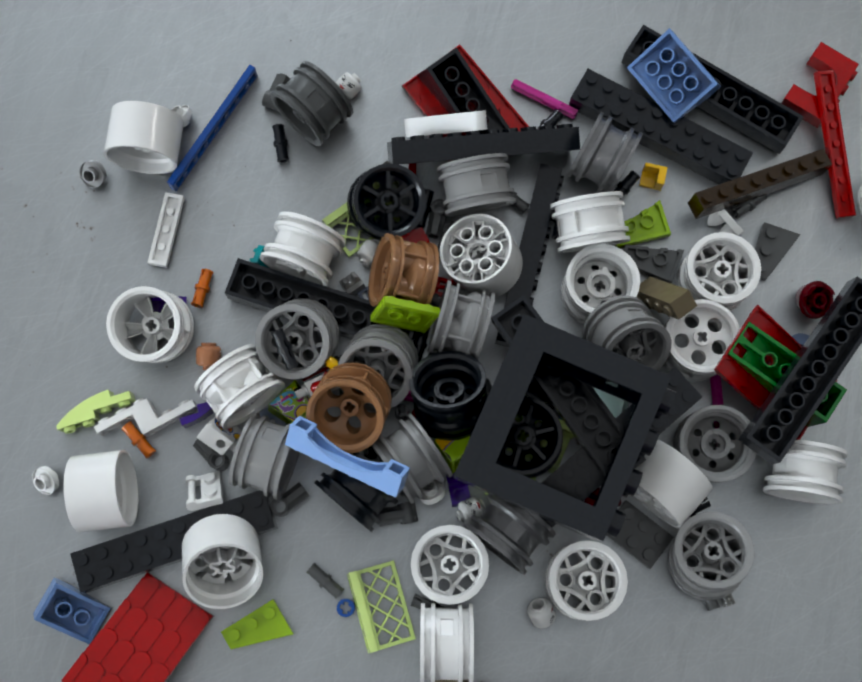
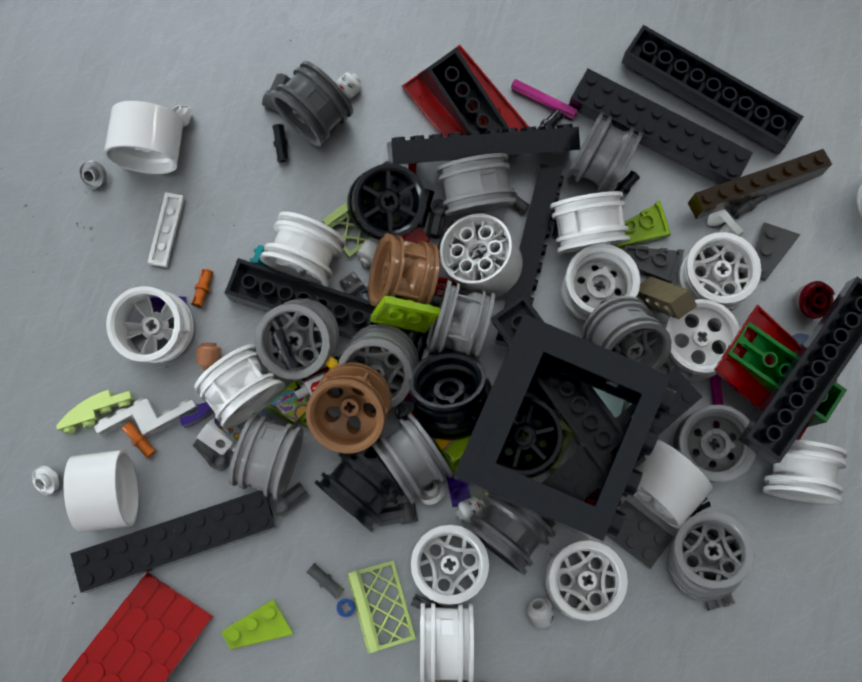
(71, 611): medium blue slope -> none
(210, 490): white plate -> none
(212, 128): blue tile -> none
(214, 585): white wheel -> none
(307, 439): light blue arch -> none
(446, 123): white beam -> none
(653, 176): yellow panel -> none
(673, 76): medium blue slope -> none
(822, 59): red arch -> none
(834, 143): red tile -> none

